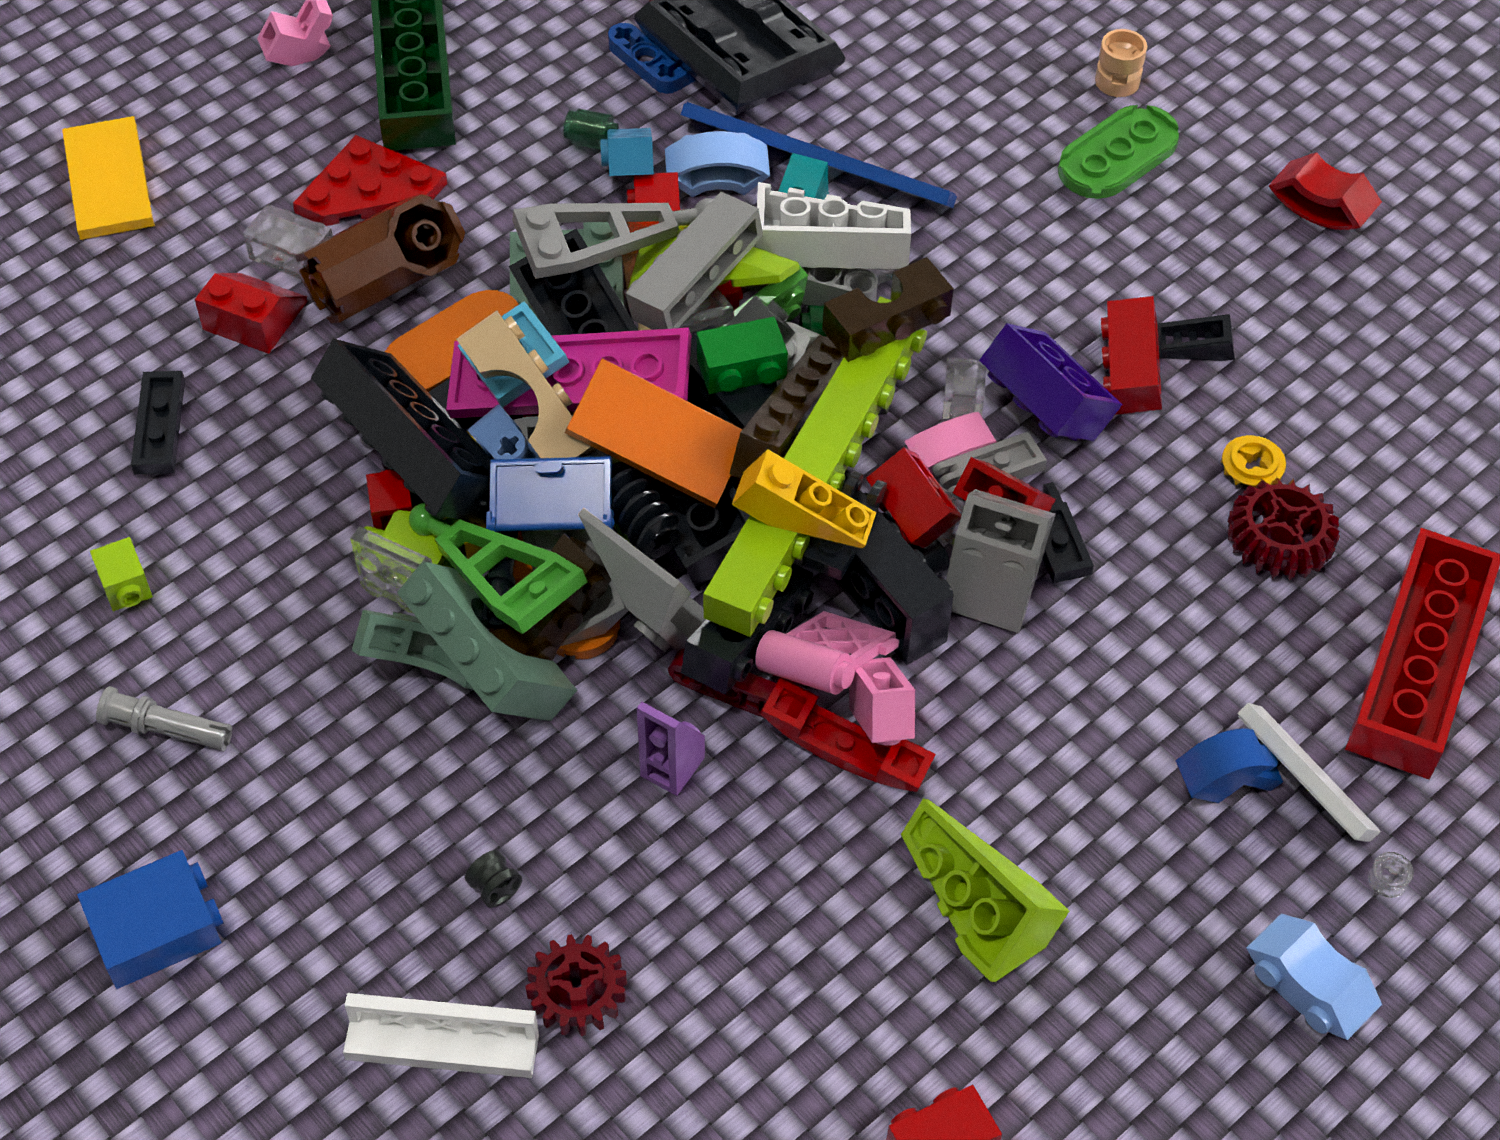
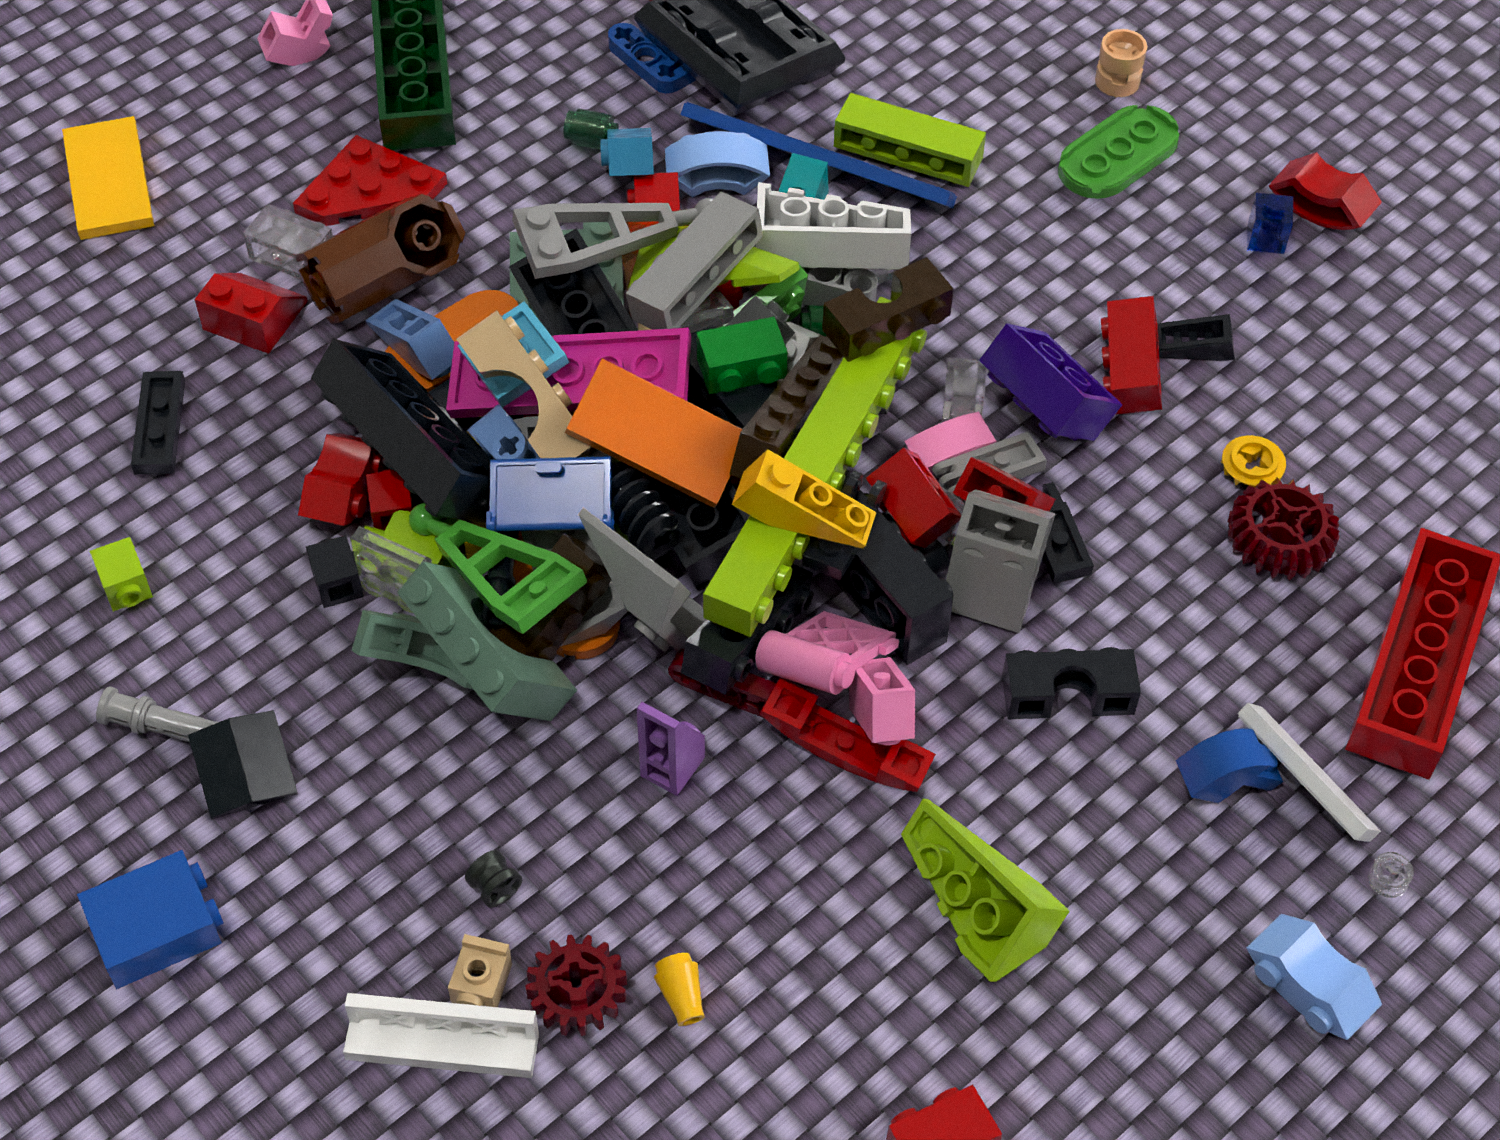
(242, 763): none -> black slope
(334, 571): none -> black brick
(338, 482): none -> red brick
(415, 337): none -> medium blue slope
(482, 957): none -> tan brick
(680, 985): none -> yellow cone
(909, 139): none -> lime brick
(1102, 675): none -> black arch
(1270, 223): none -> clear blue brick

